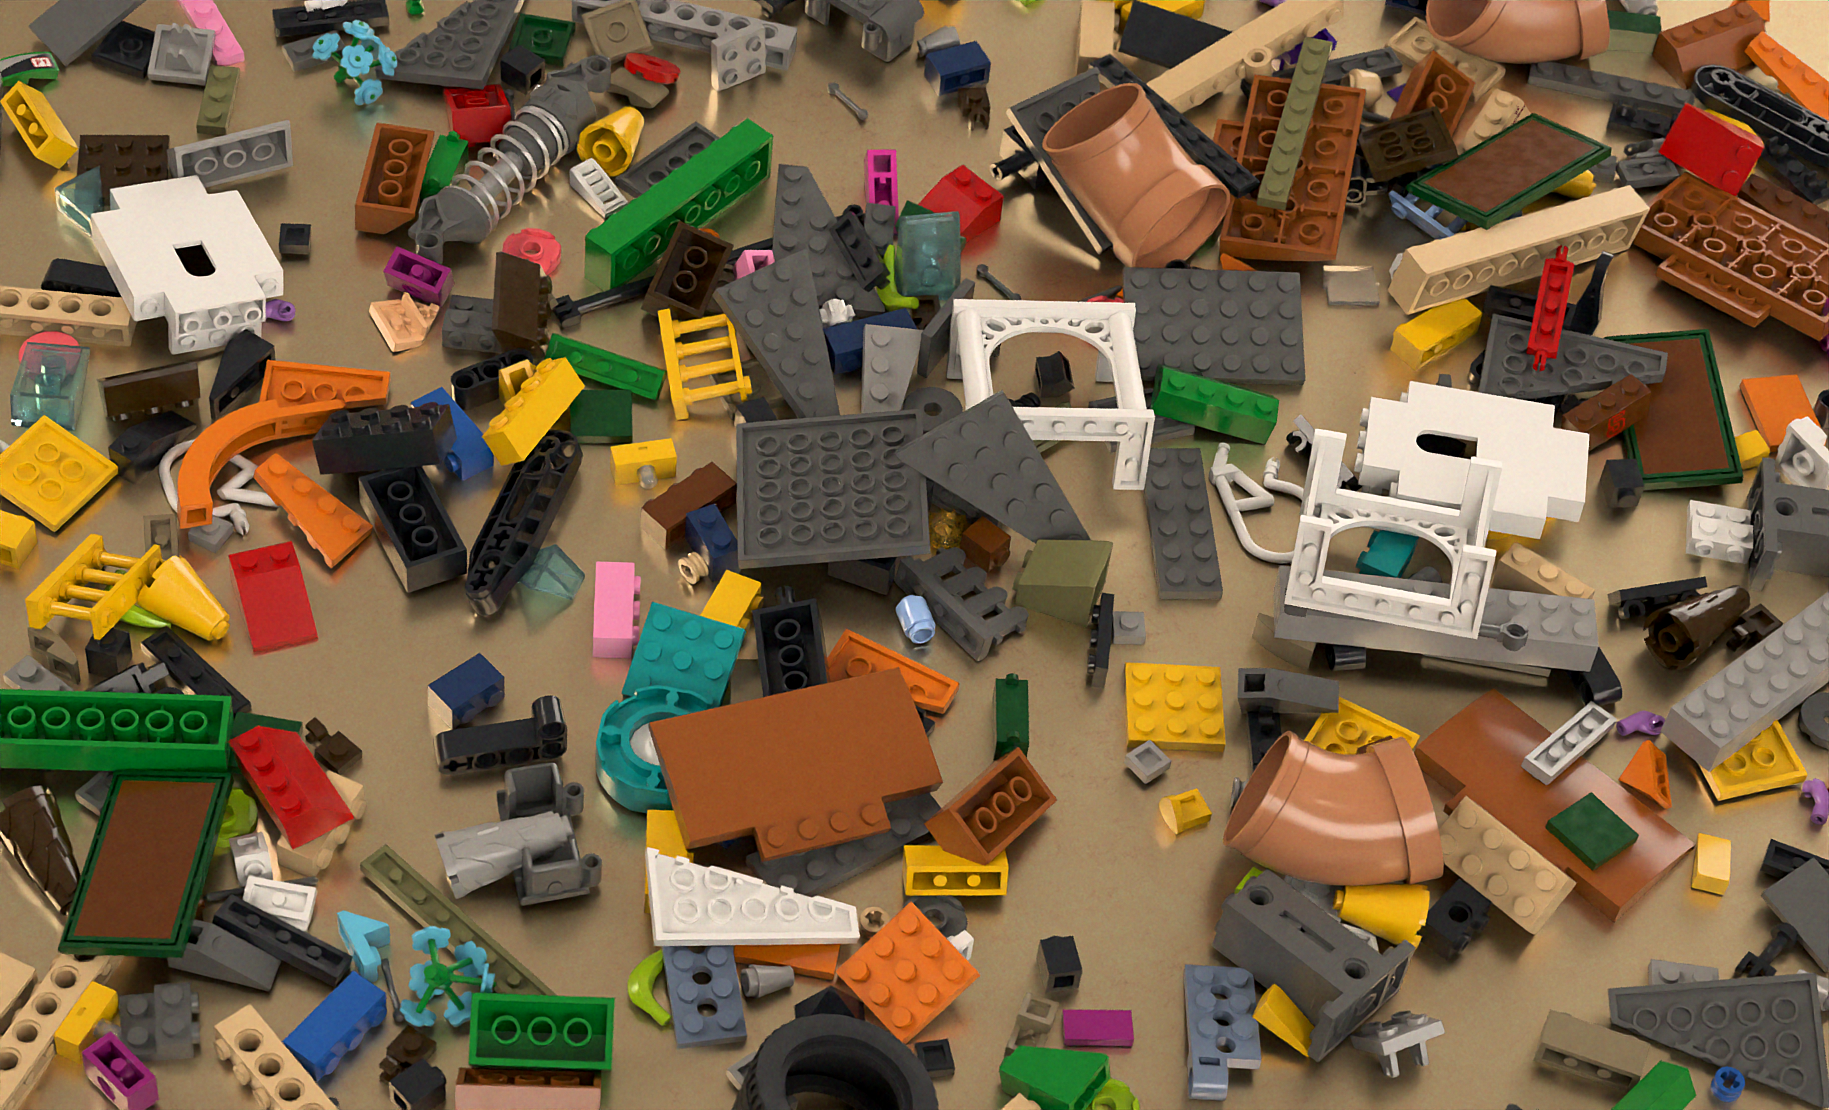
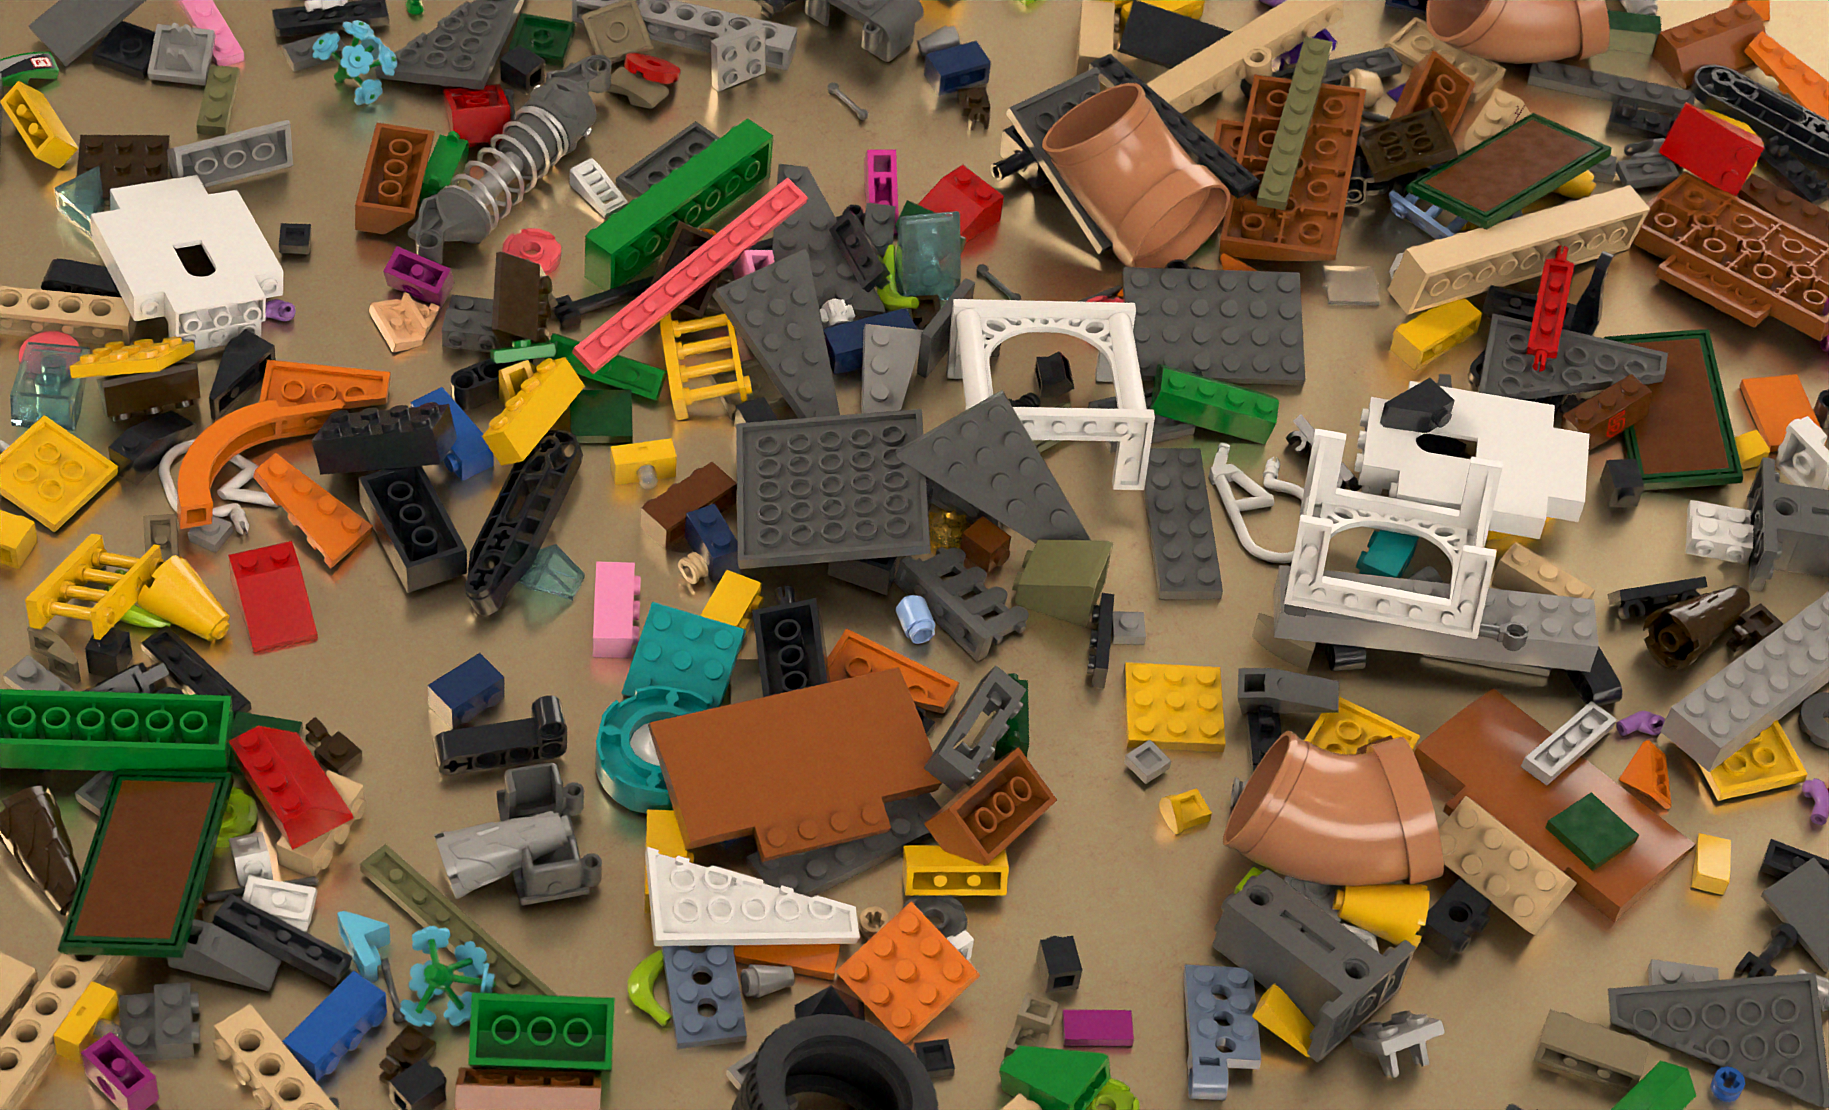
(130, 359): none -> yellow plate
(522, 351): none -> plate
(612, 140): yellow cone -> none
(689, 276): none -> coral plate
(936, 400): dark grey tile -> none
(959, 765): none -> dark grey brick
(1418, 408): none -> black slope

